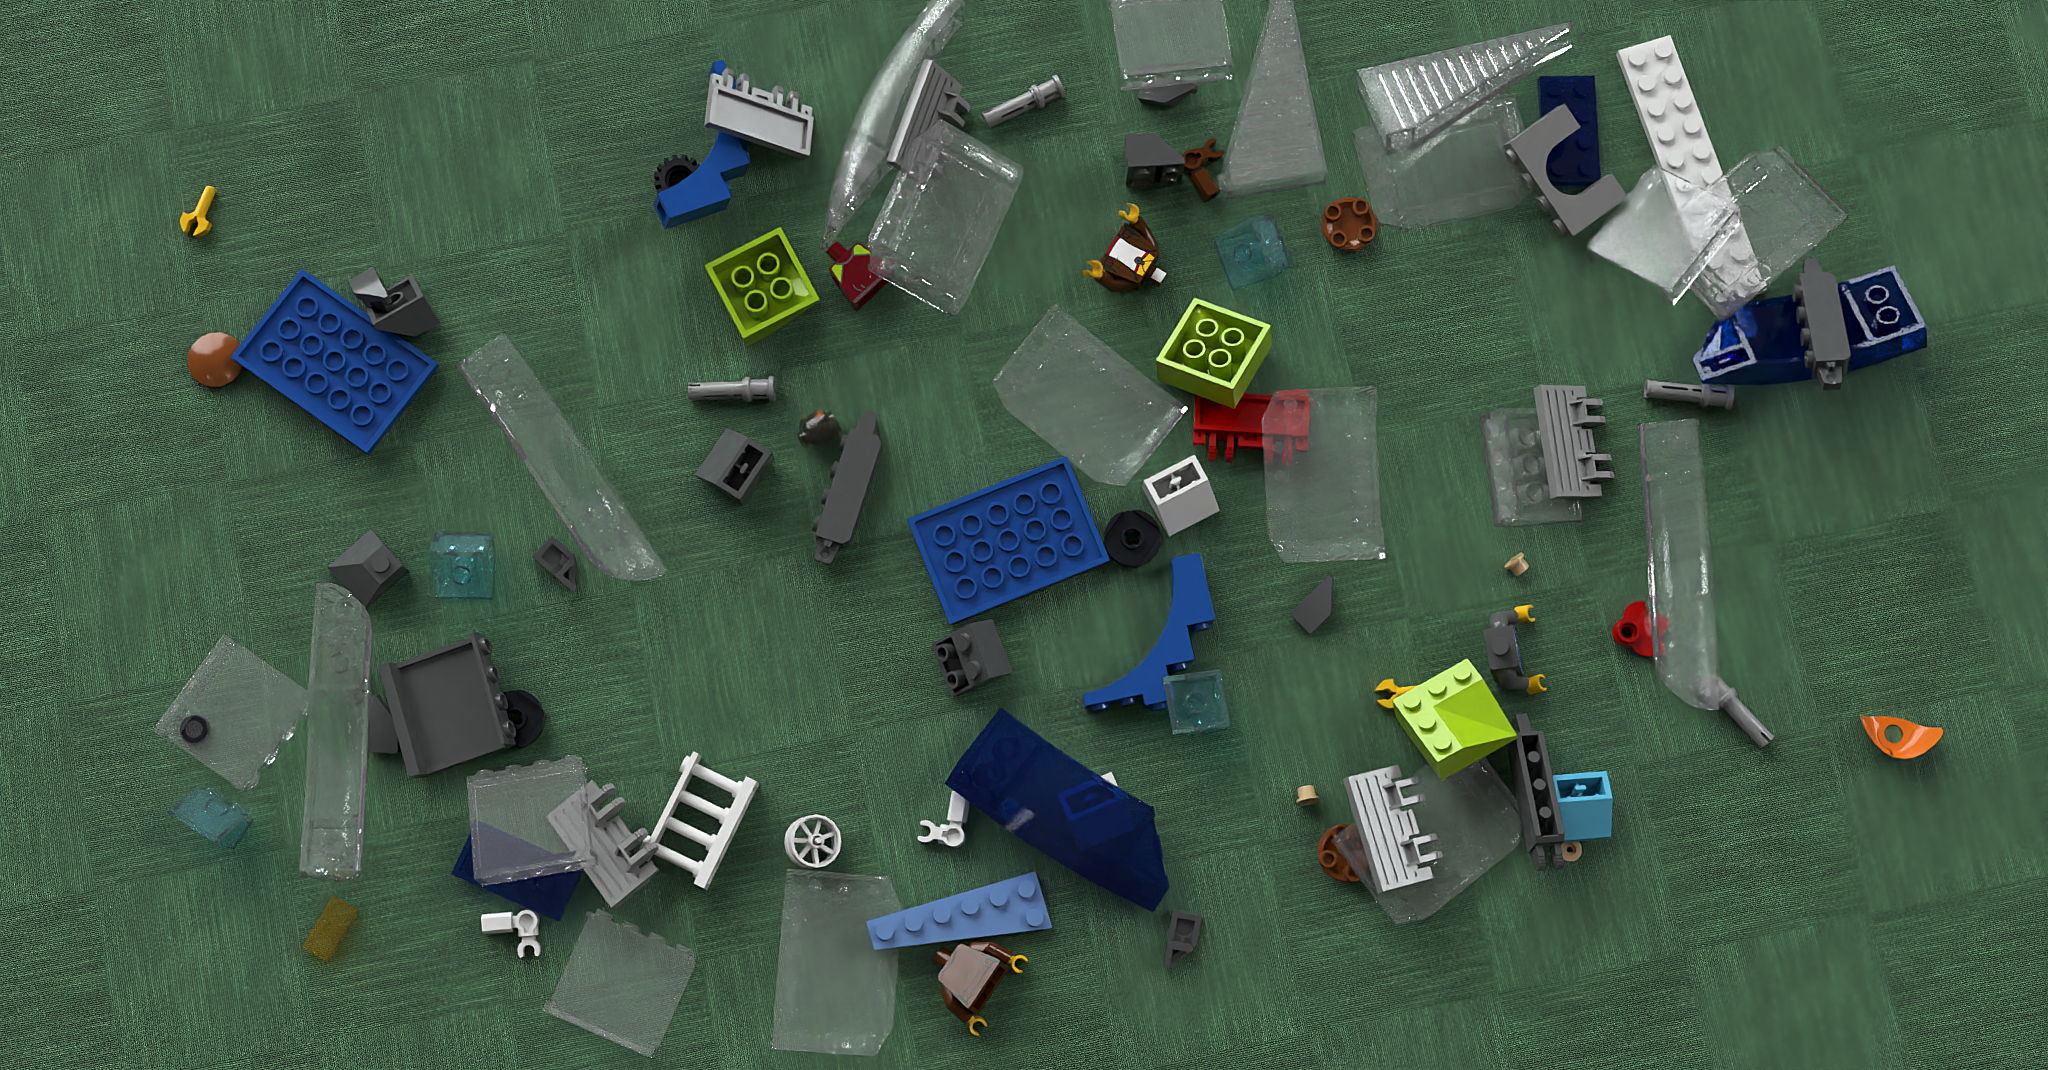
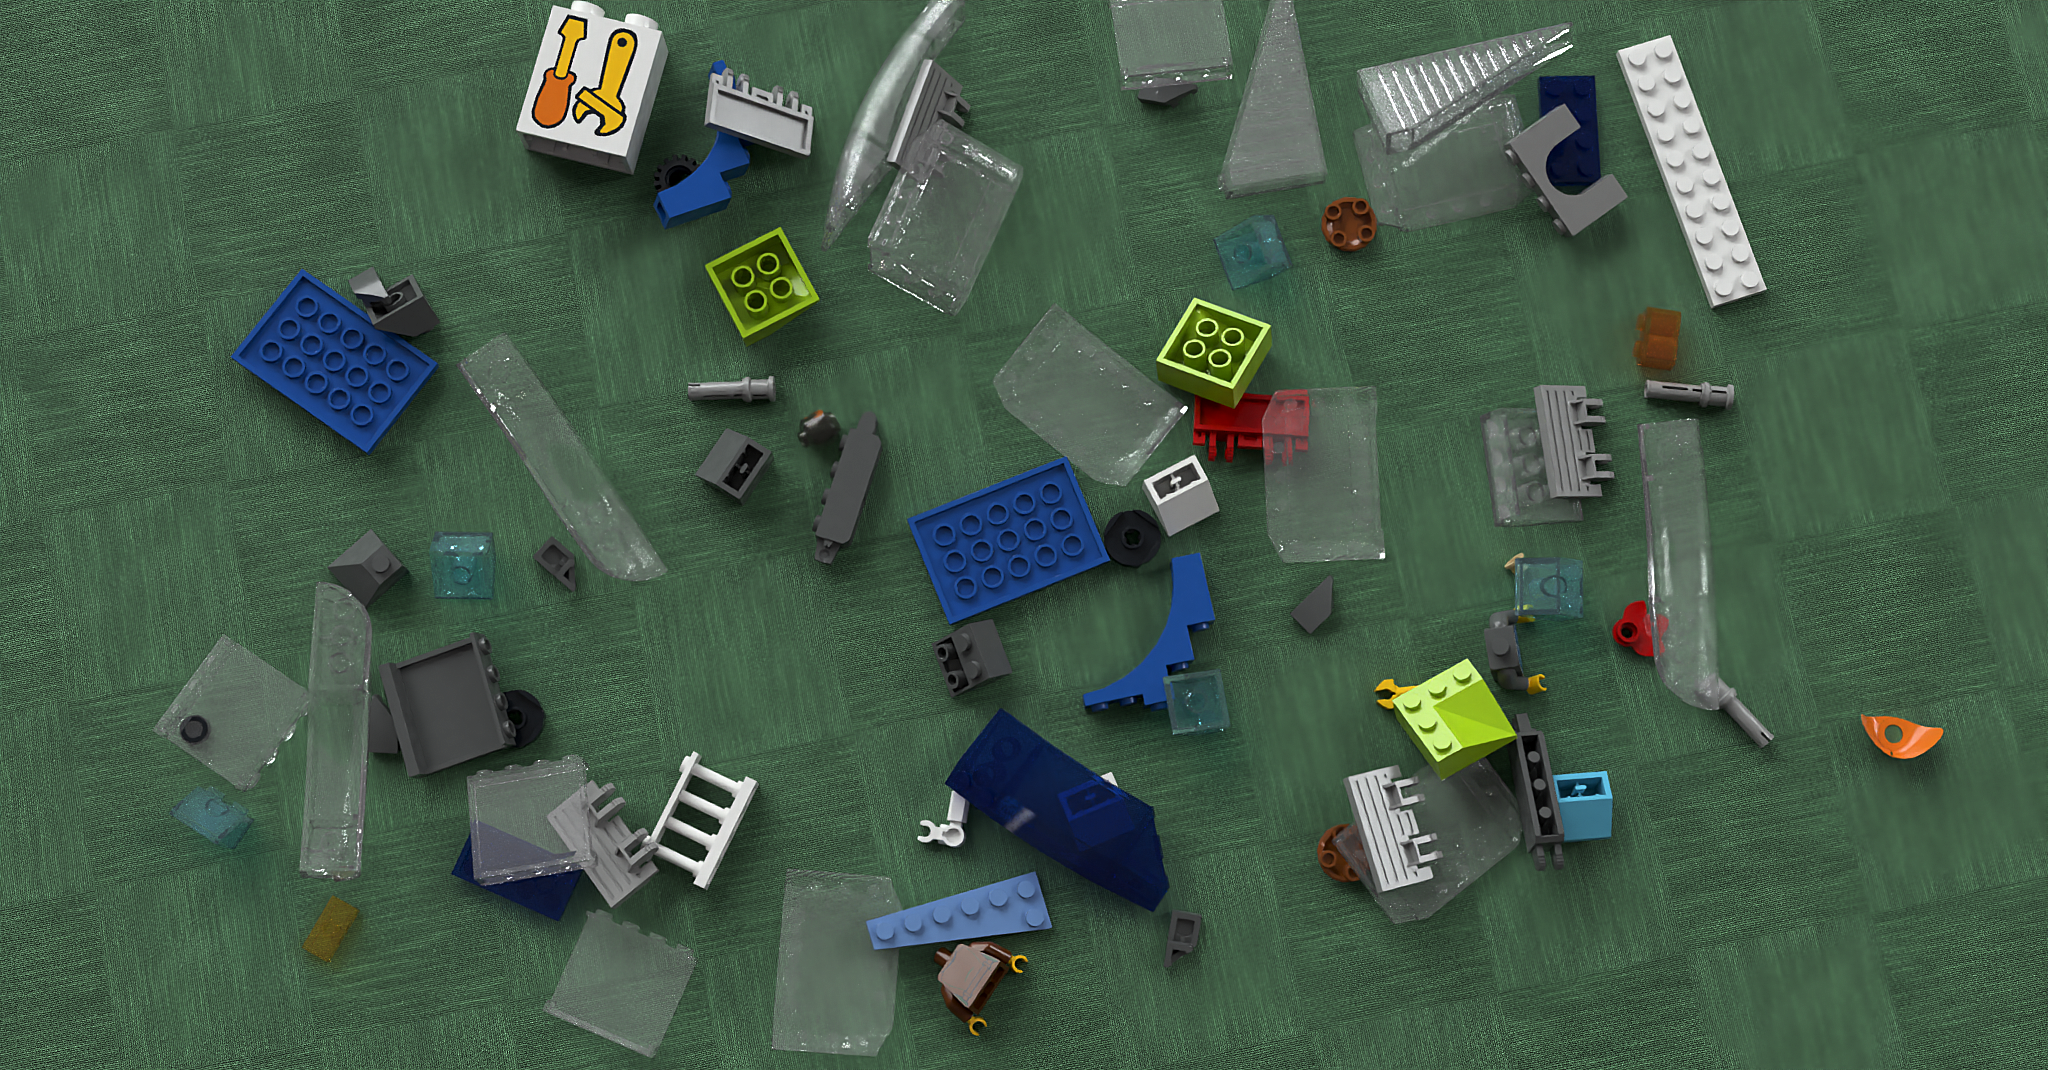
(199, 214): yellow bar -> none
(212, 361): dark orange dish -> none
(526, 922): white bar -> none
(593, 87): none -> white brick
(812, 841): white wheel -> none
(852, 274): dark red torso -> none
(1035, 97): light grey pin -> none
(1129, 257): torso -> none
(1151, 161): dark grey slope -> none
(1200, 177): reddish brown bar -> none
(1307, 796): tan piece -> none
(1549, 588): none -> clear light blue slope
(1575, 851): tan piece -> none
(1658, 338): none -> clear orange brick
(1665, 231): clear panel -> none
(1764, 341): clear blue slope -> none
(1782, 221): clear slope -> none
(1822, 325): dark grey hinge -> none

